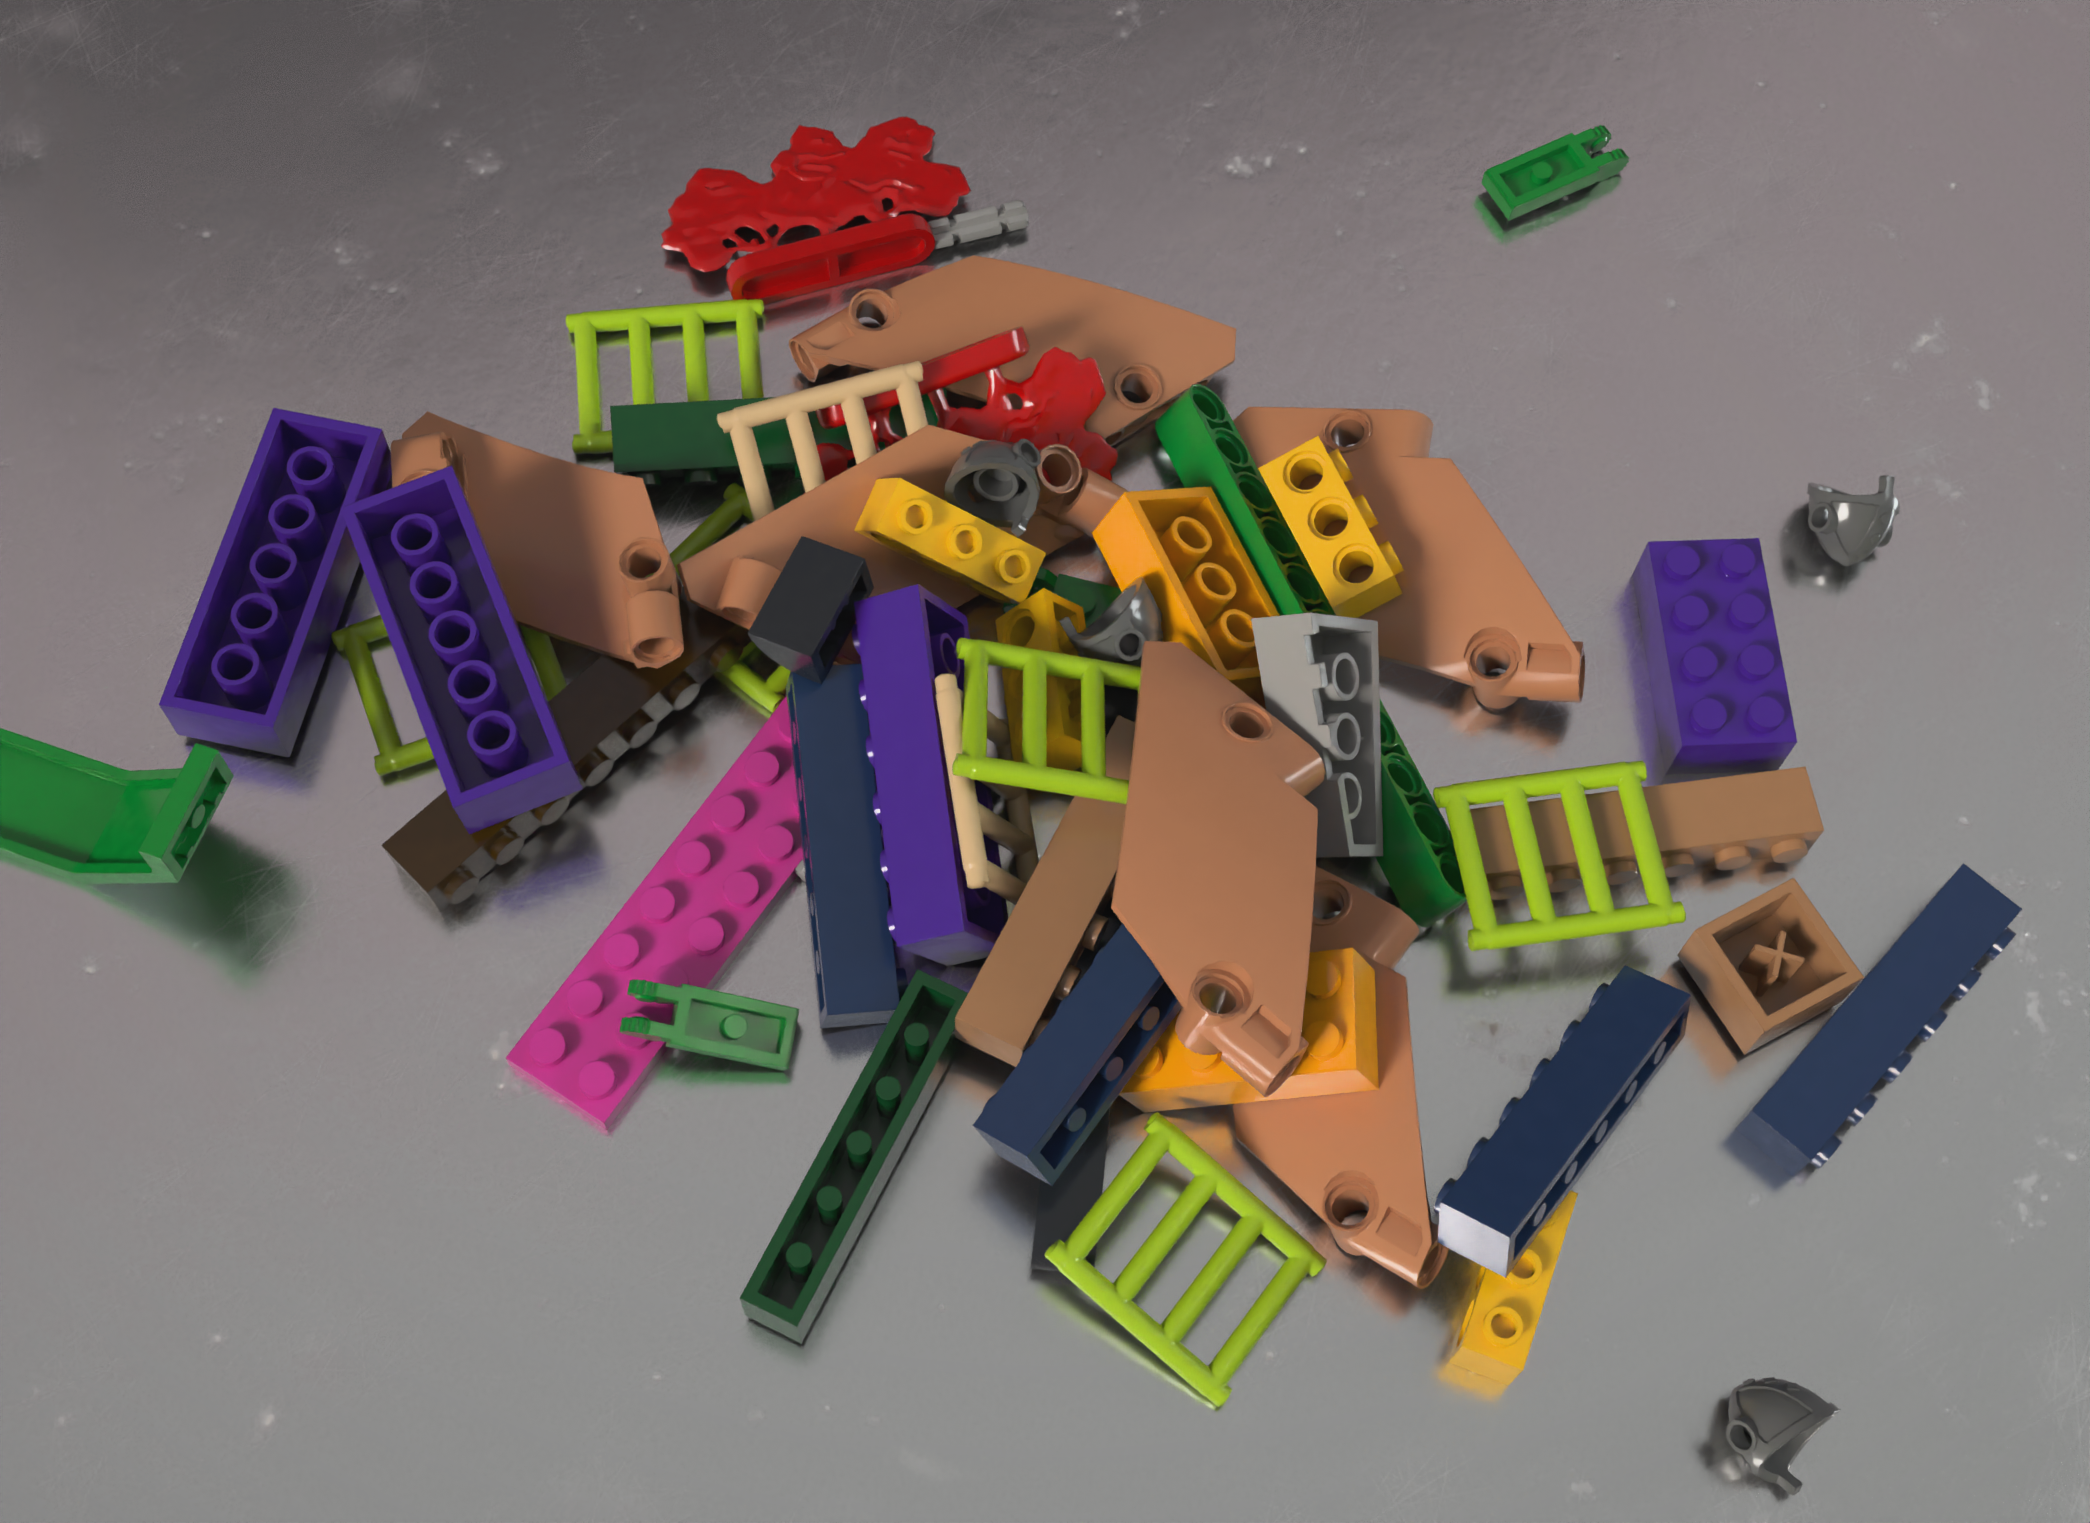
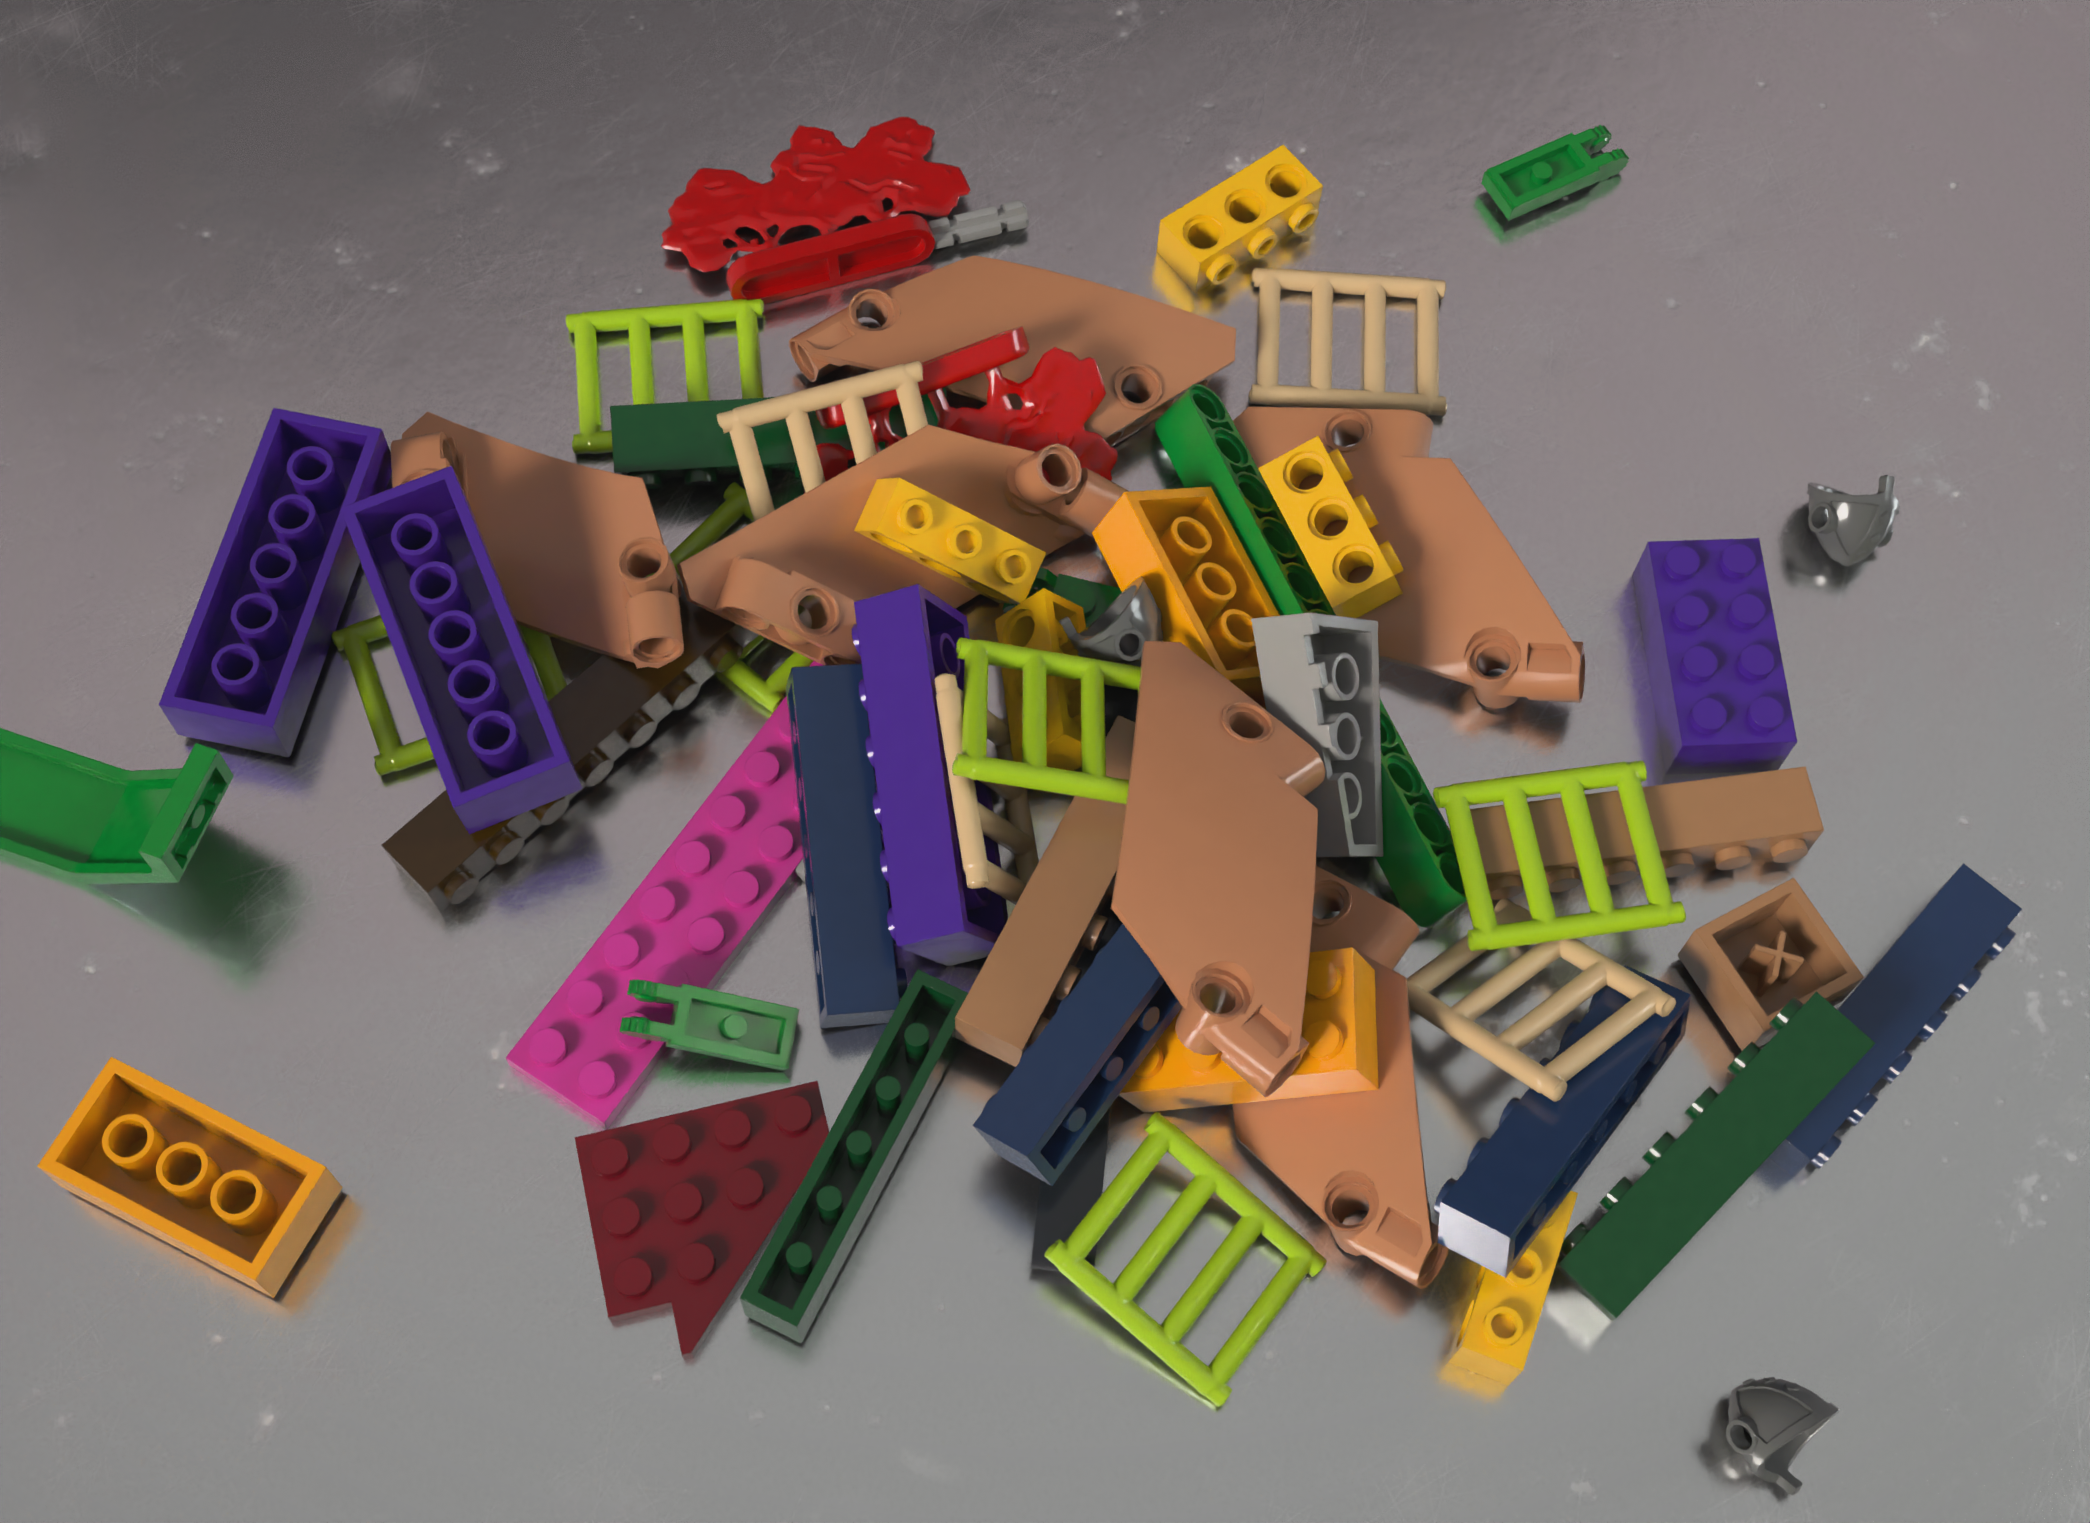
(143, 1143): none -> light orange brick
(695, 1201): none -> dark red wing
(811, 608): black brick -> none
(1000, 480): dark grey helmet -> none
(1270, 198): none -> yellow brick
(1375, 289): none -> tan bar
(1506, 1047): none -> tan bar
(1714, 1155): none -> dark green brick

